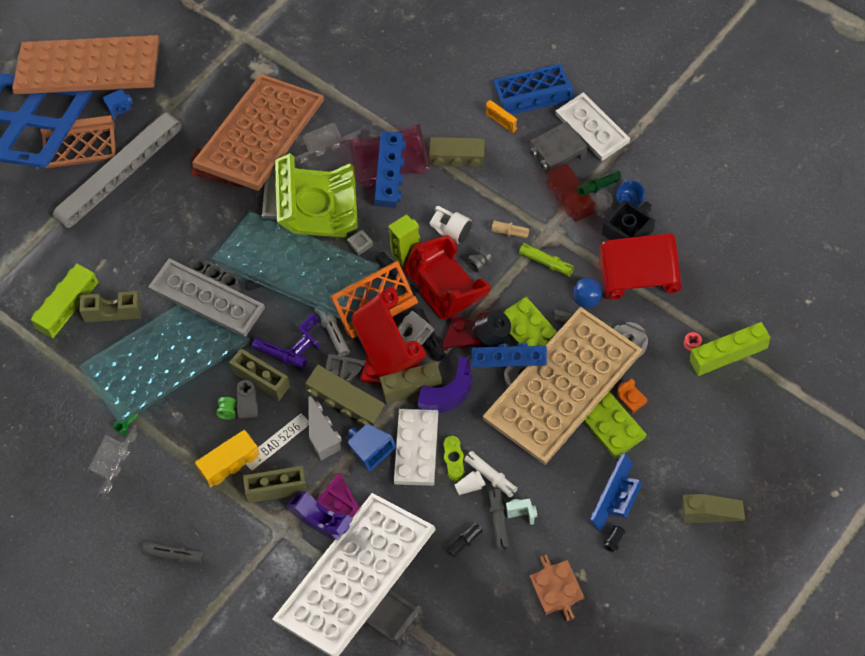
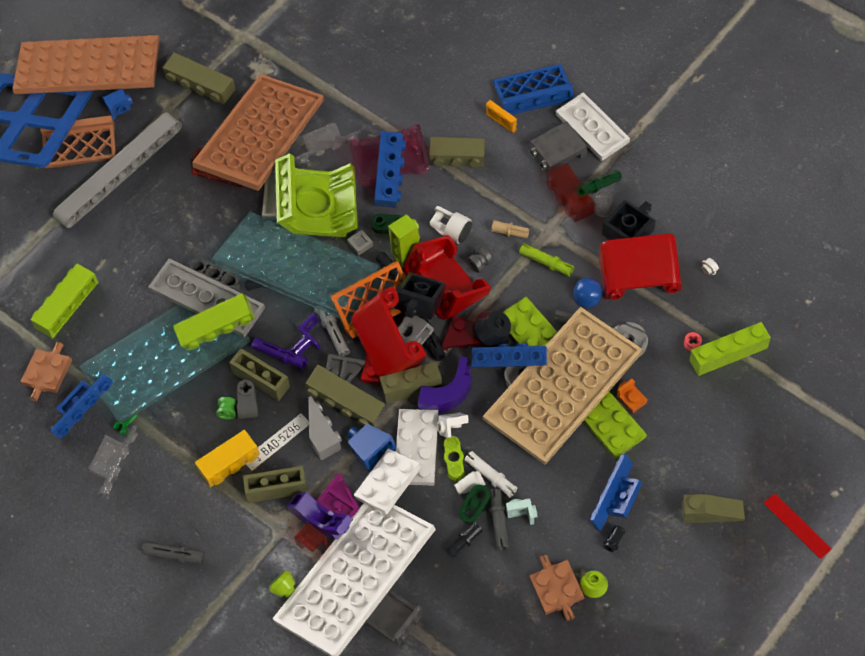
(46, 371): none -> nougat plate
(78, 403): none -> blue bracket
(97, 309): olive arch -> none
(199, 78): none -> olive brick
(214, 321): none -> lime brick
(283, 584): none -> lime cone
(310, 538): none -> clear red panel
(382, 228): none -> dark green plate
(387, 481): none -> white plate
(420, 296): none -> black hinge
(450, 421): none -> white bracket
(474, 503): none -> dark green plate
(593, 584): none -> lime cone
(630, 191): blue hair -> none
(709, 266): none -> white plate
(797, 526): none -> red sticker

